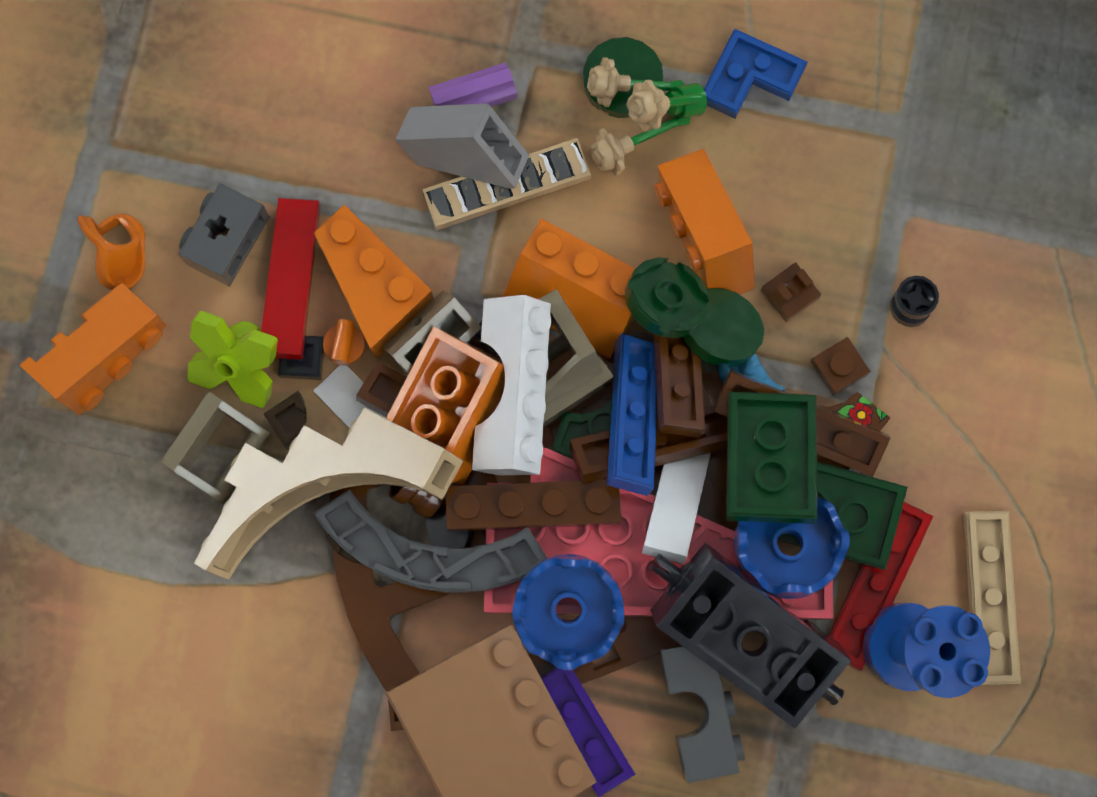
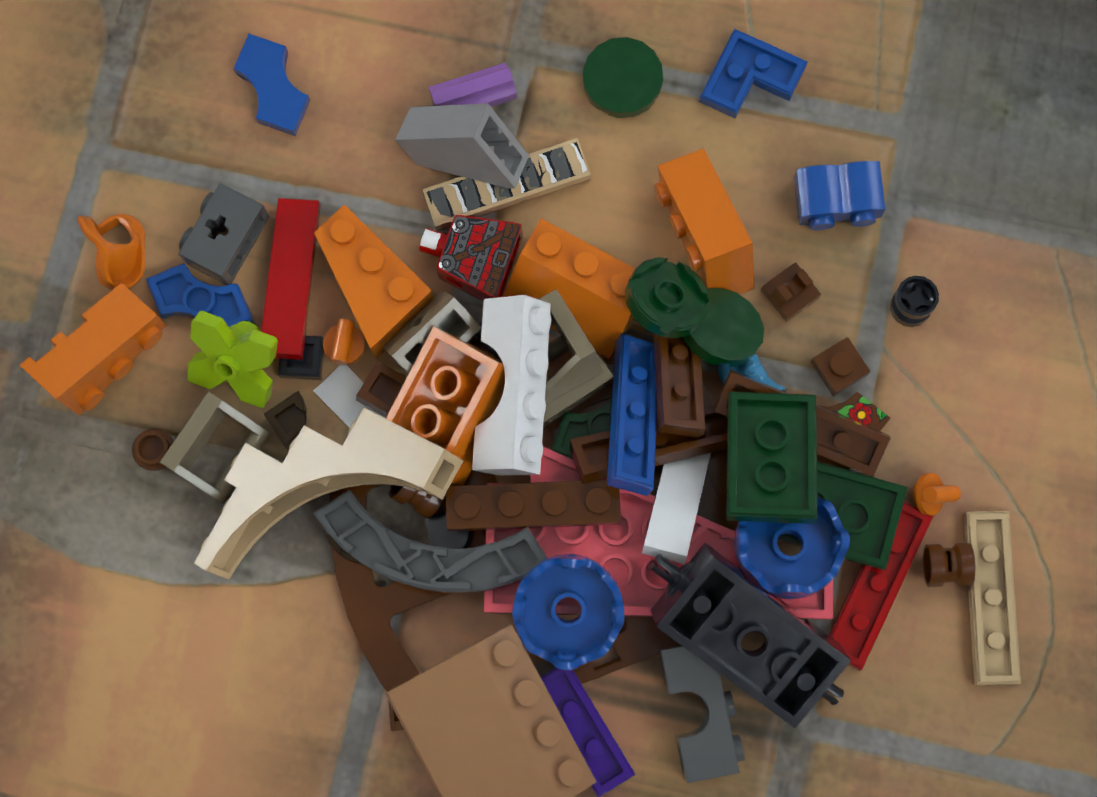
(150, 449): none -> reddish brown plate
(181, 294): none -> blue tile
(264, 67): none -> blue tile
(475, 254): none -> torso
(645, 107): tan plant -> none
(839, 194): none -> blue brick
(928, 649): blue piece -> none
(931, 494): none -> orange plate
(949, 565): none -> reddish brown wheel

